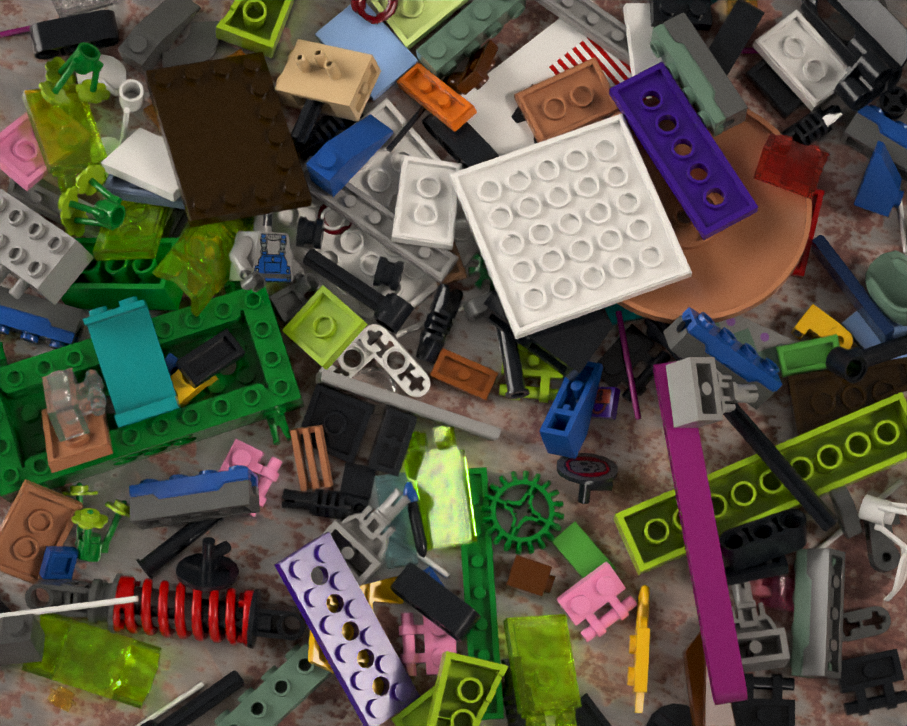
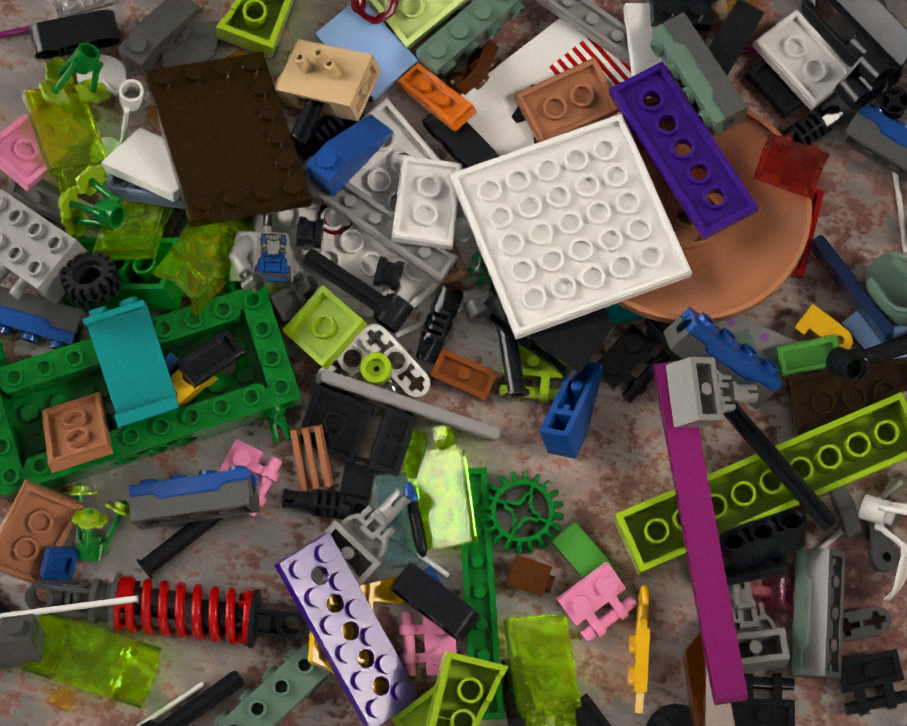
(67, 404): clear brick -> none
(85, 269): none -> black tyre
(208, 569): black shield -> none
(374, 362): none -> lime tile
(406, 128): black axle -> none
(590, 472): shield -> none
(606, 403): dark purple tile -> none
(628, 365): magenta axle -> none
(880, 183): blue slope -> none

